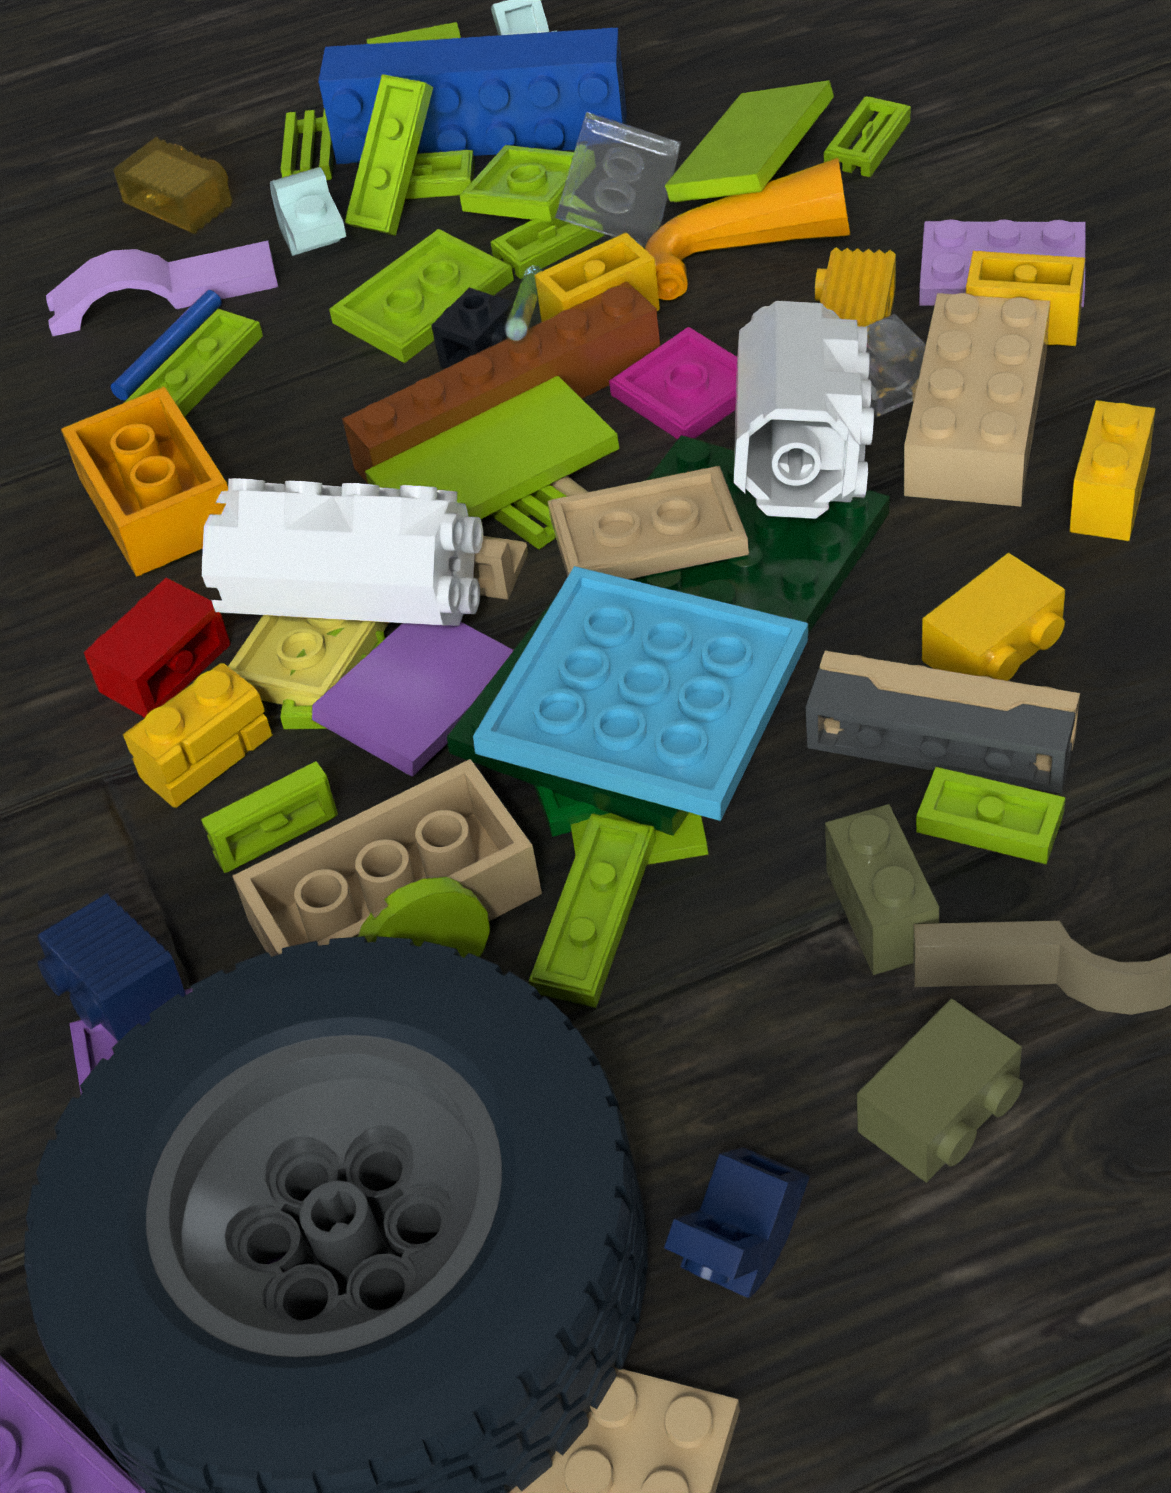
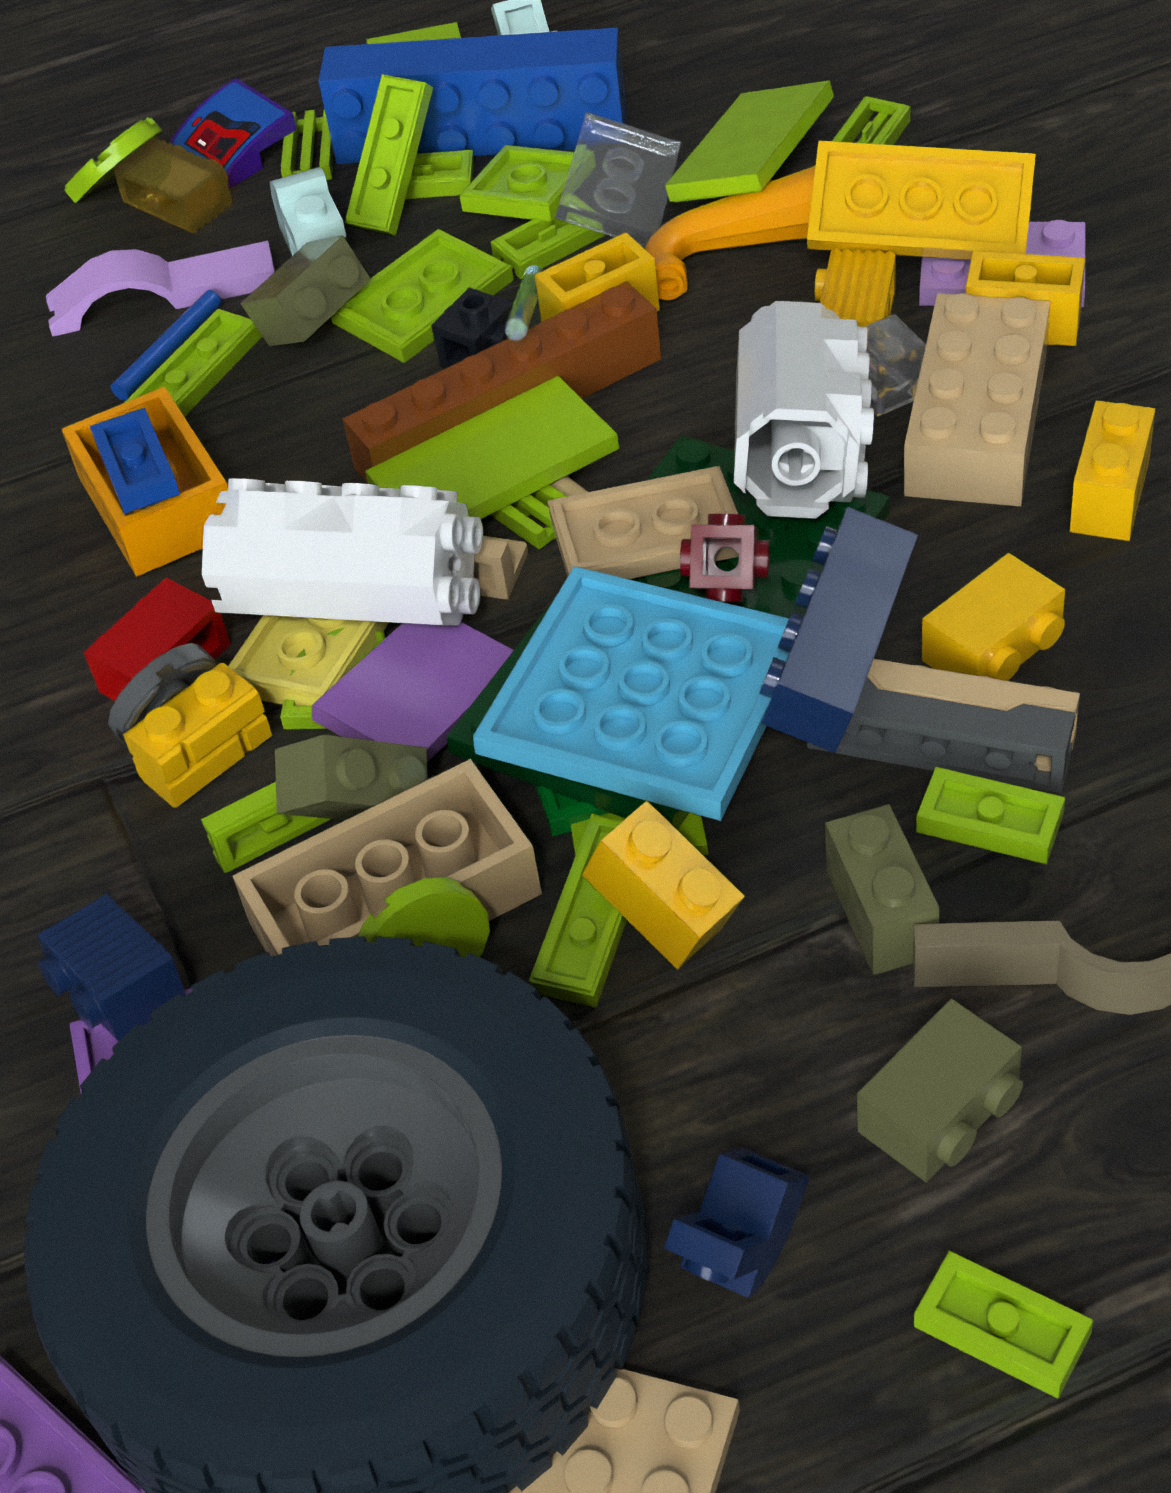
(121, 148): none -> lime tile
(134, 460): none -> blue plate
(157, 685): none -> dark grey tile
(234, 129): none -> slope
(305, 291): none -> olive brick
(344, 775): none -> olive brick
(662, 884): none -> yellow brick
(681, 385): dark pink tile -> none
(706, 541): none -> brick
(840, 630): none -> dark blue brick
(920, 200): none -> yellow plate
(1003, 1324): none -> lime plate

